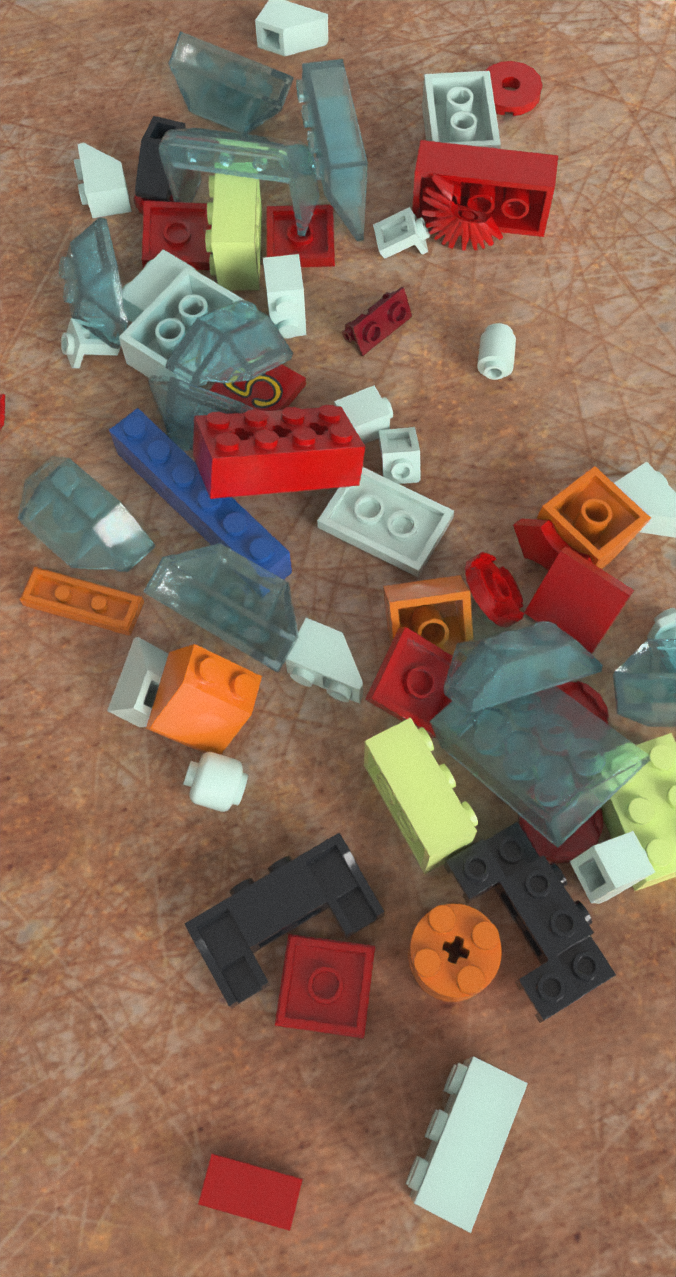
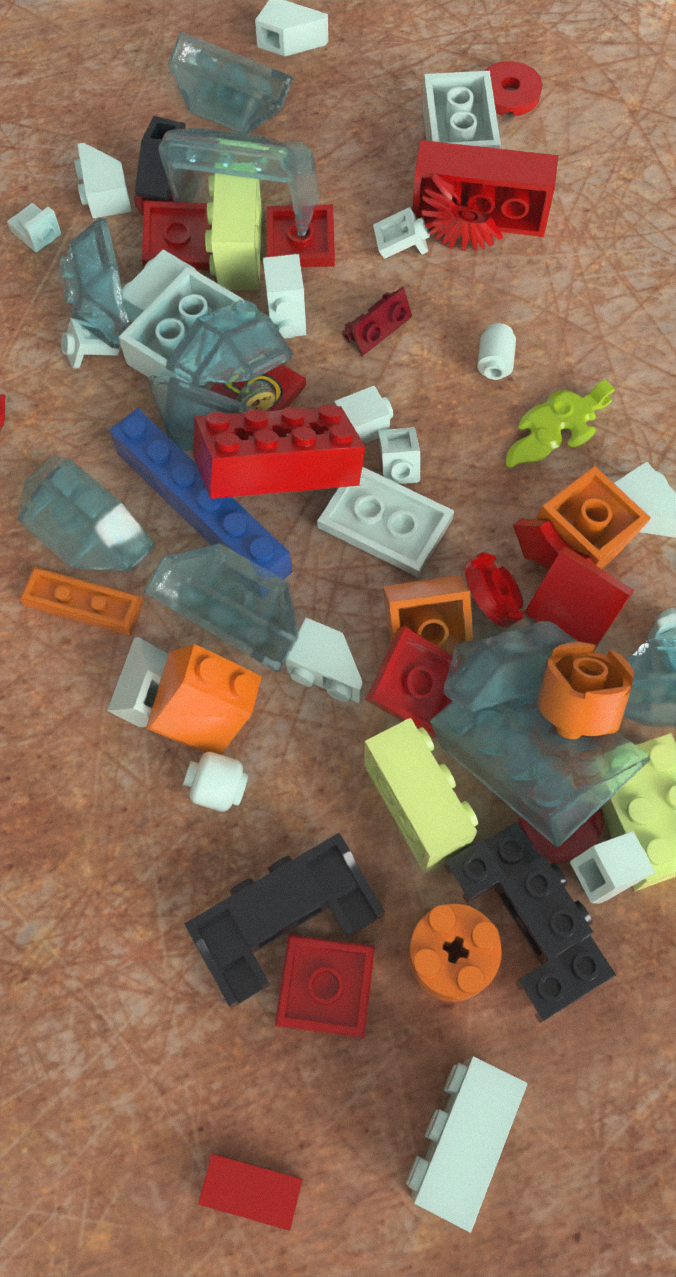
(35, 226): none -> light aqua bracket
(258, 395): none -> tile
(335, 140): clear light blue slope -> none
(560, 411): none -> lime piece
(584, 690): none -> orange brick

